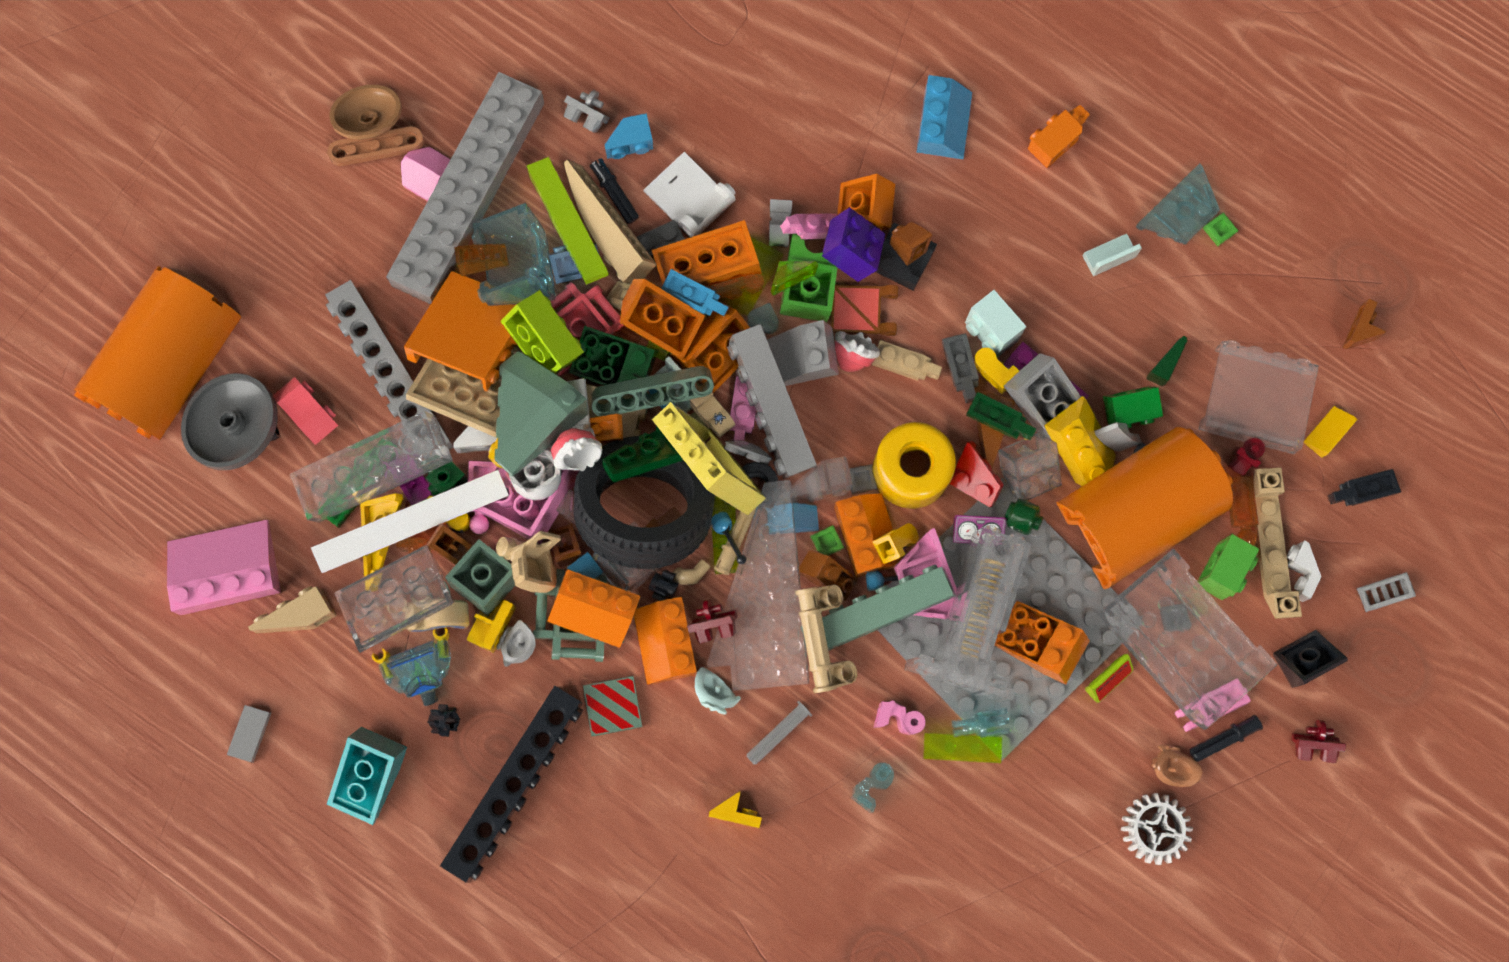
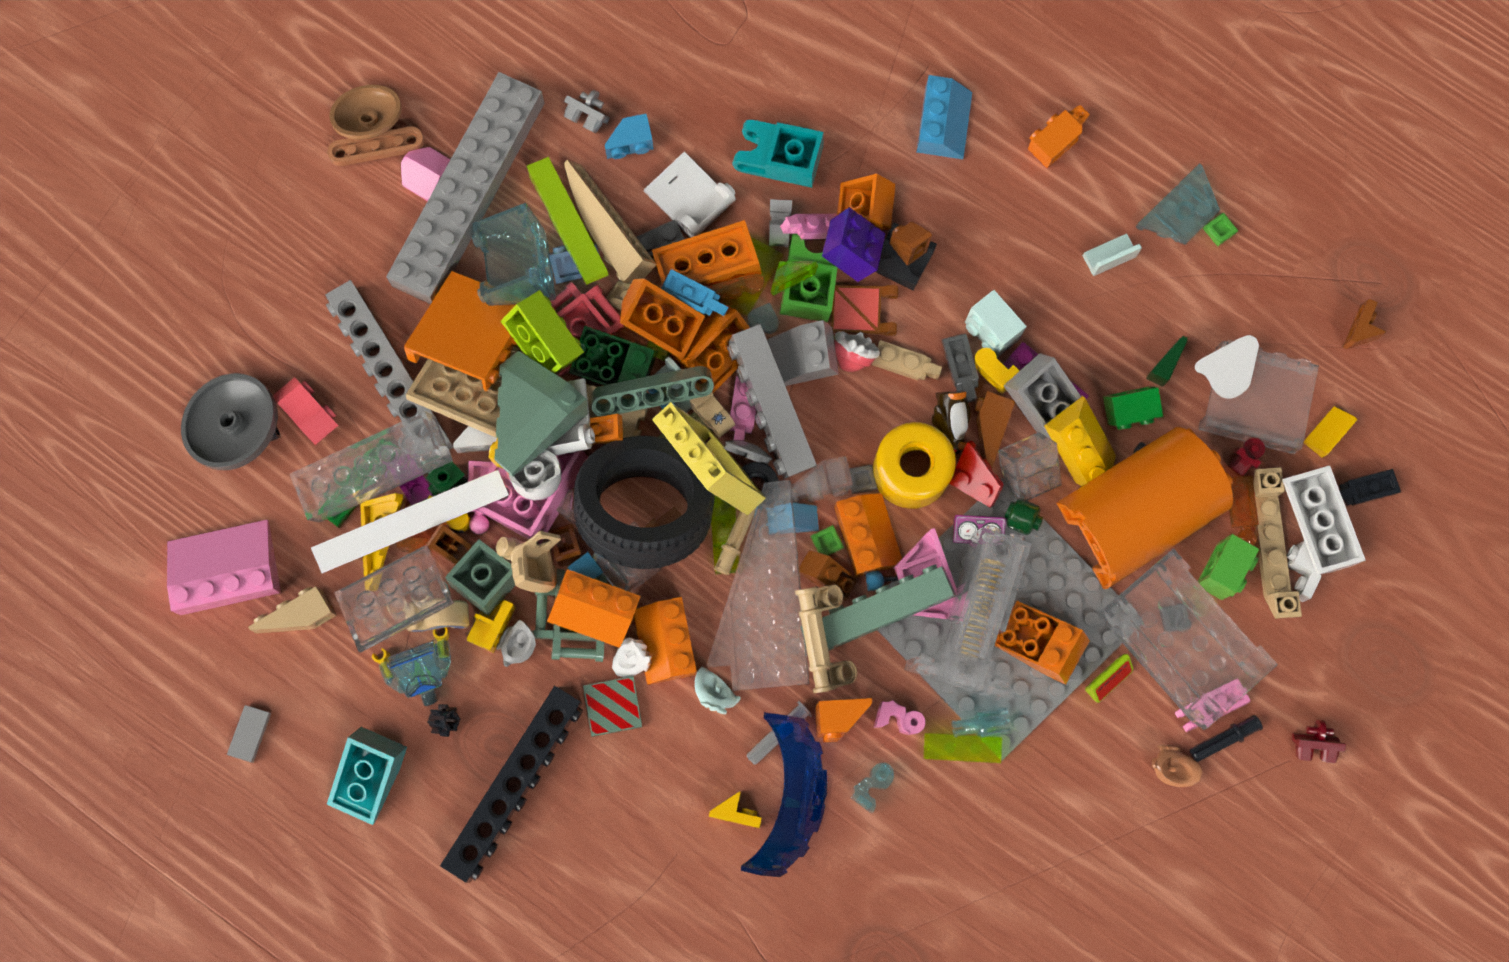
(157, 353): orange cylinder -> none
(468, 264): clear orange slope -> none
(576, 450): white hair -> none
(614, 191): black axle -> none
(631, 658): none -> white hat
(645, 455): dark green wing -> none
(663, 585): black gear -> none
(691, 576): tan arm -> none
(703, 625): dark red hips -> none
(722, 524): hinge -> none
(782, 152): none -> teal brick
(801, 801): none -> clear blue windscreen
(837, 717): none -> orange slope
(891, 544): yellow leg -> none
(952, 417): none -> animal
(1000, 417): dark green hinge -> none
(1117, 437): light grey slope -> none
(1178, 834): white gear -> none
(1230, 367): none -> white sticker
(1308, 658): black slope -> none
(1323, 520): none -> white slope
(1405, 584): light grey slope -> none

